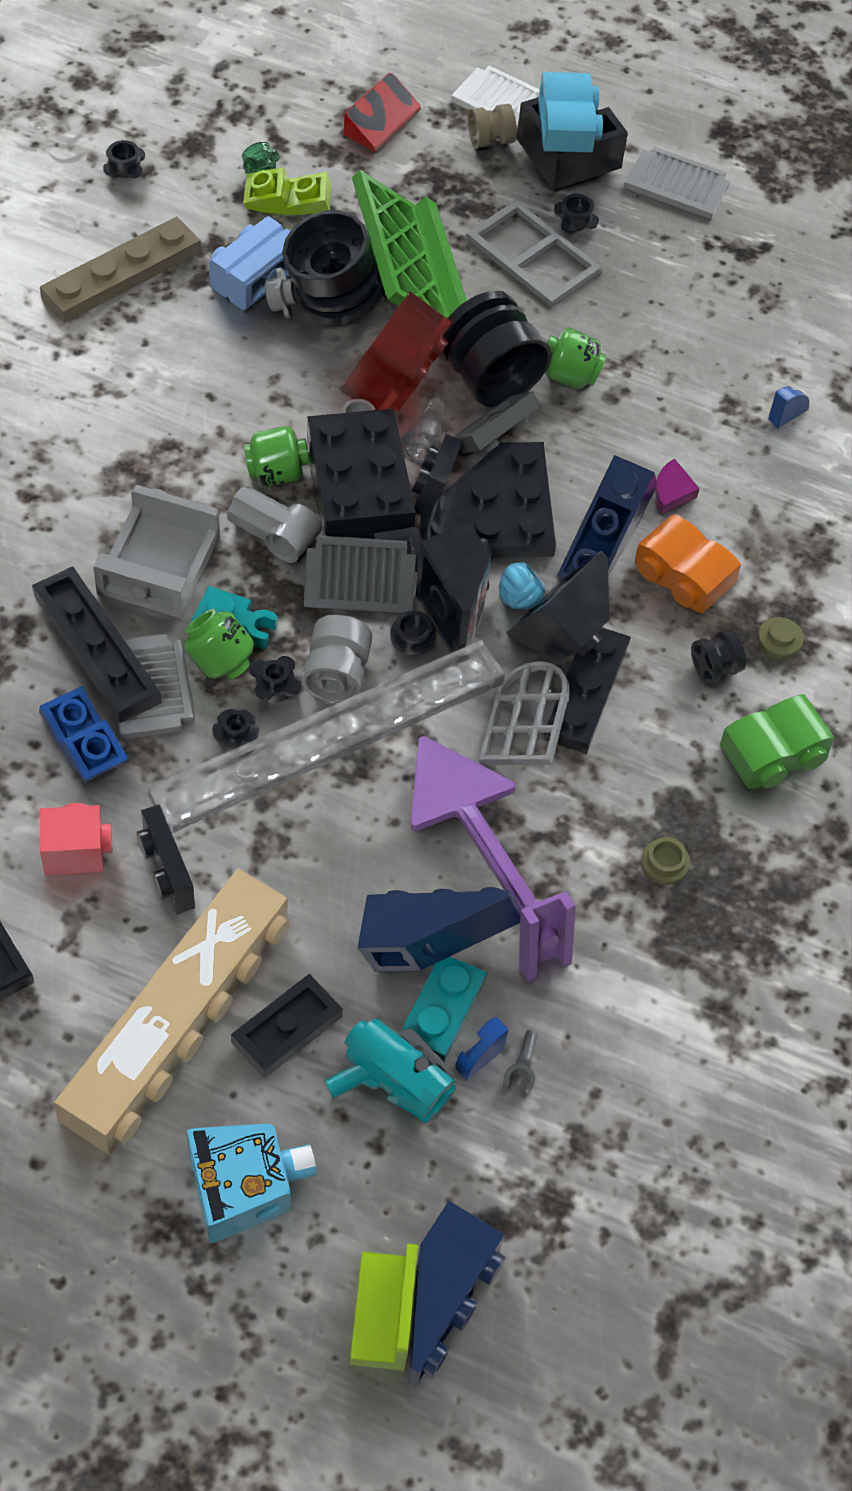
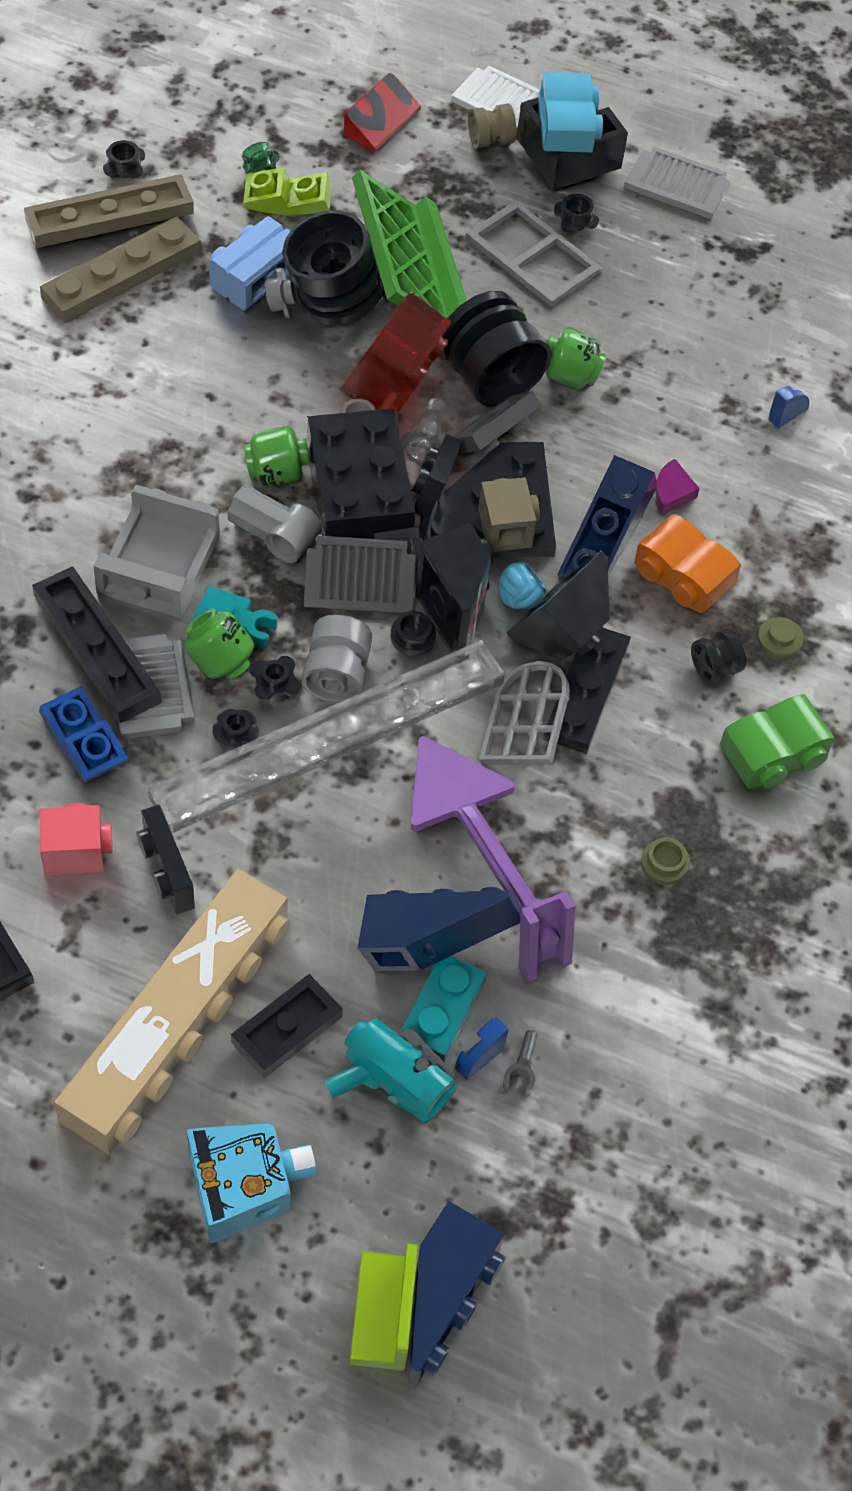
(108, 210): none -> dark tan plate
(508, 514): none -> dark tan brick

